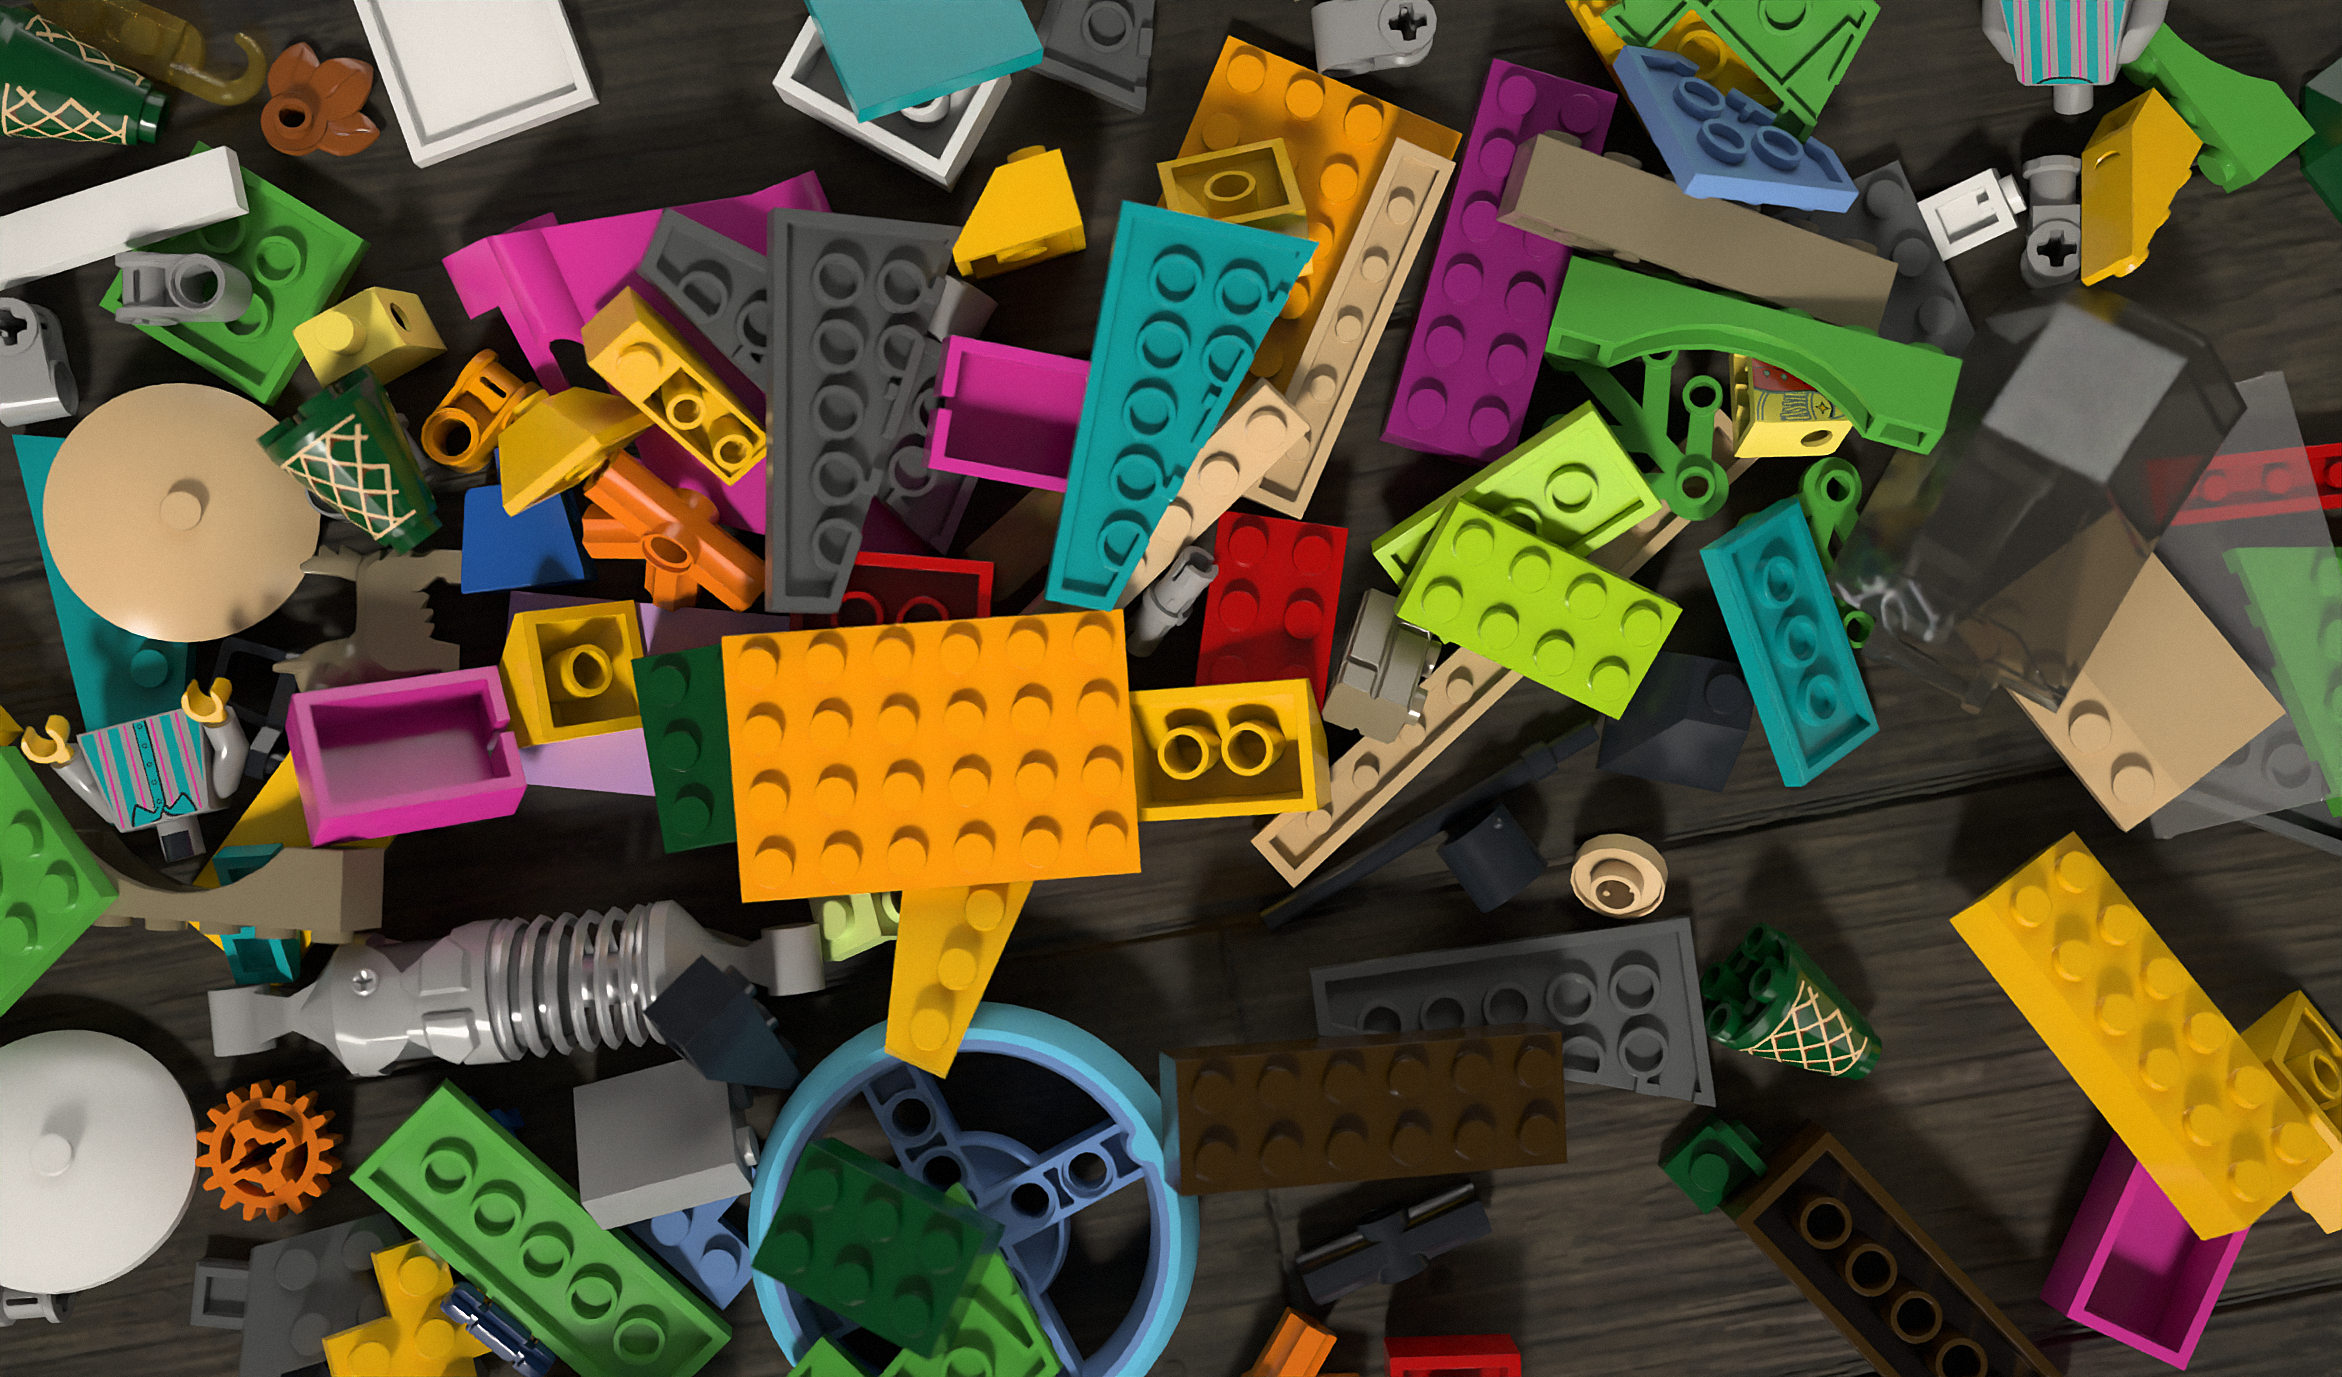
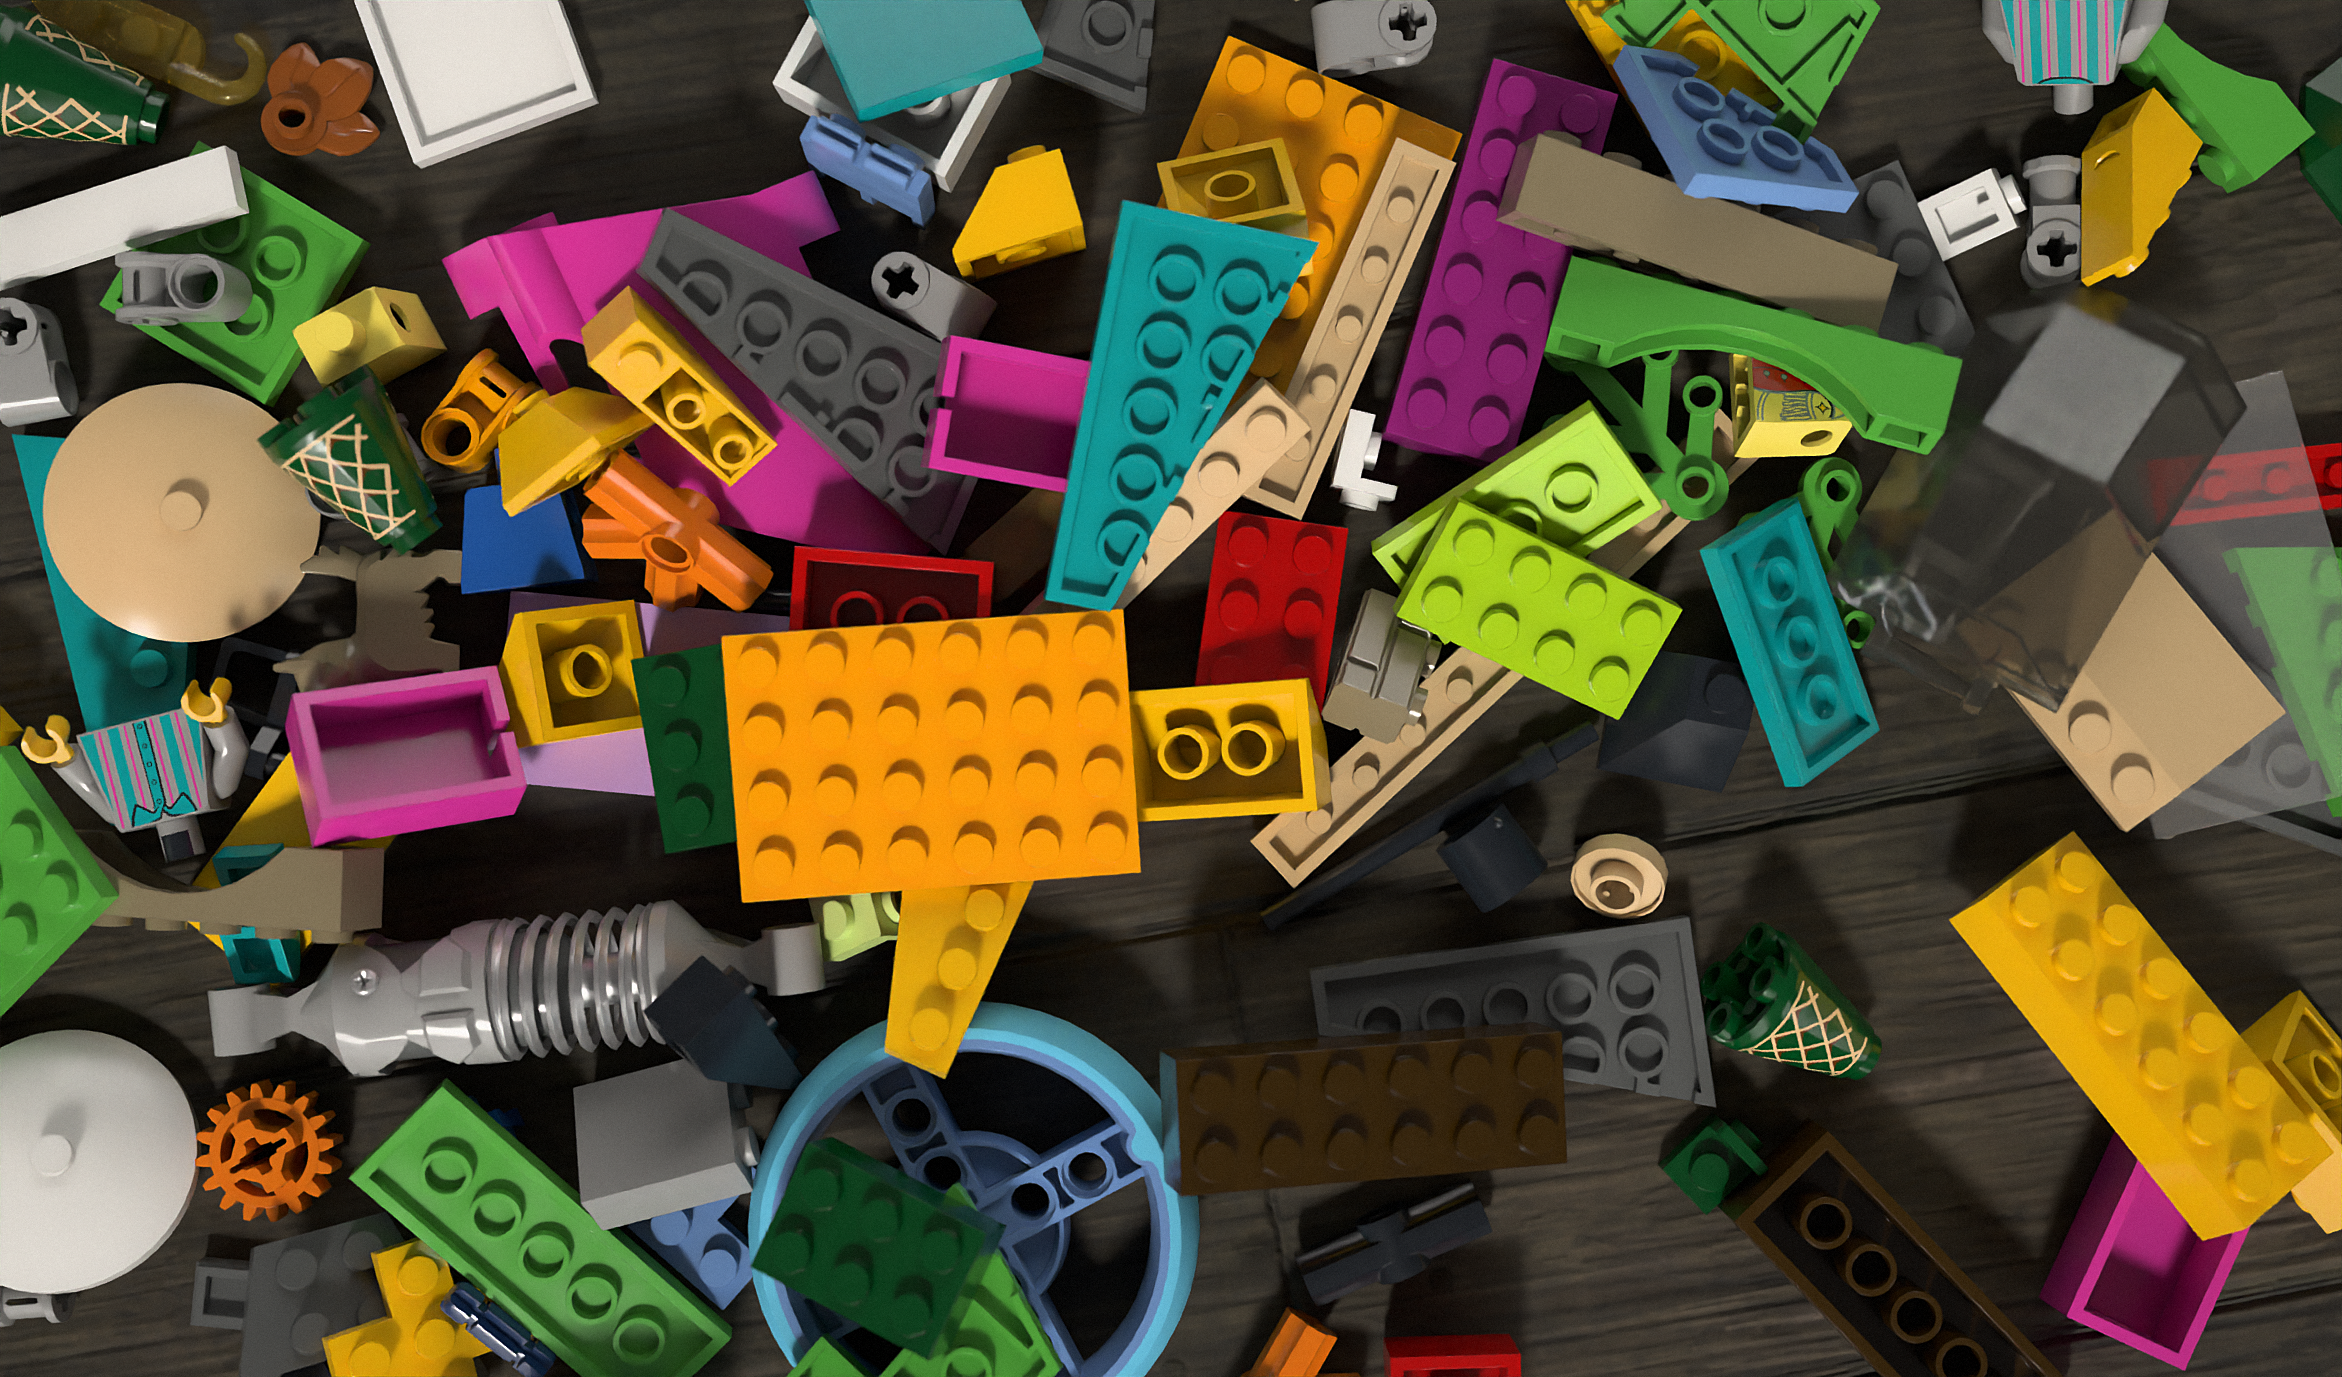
(840, 363): dark grey wing -> none
(880, 174): none -> medium blue plate
(1169, 600): light grey pin -> none
(1357, 451): none -> white bracket

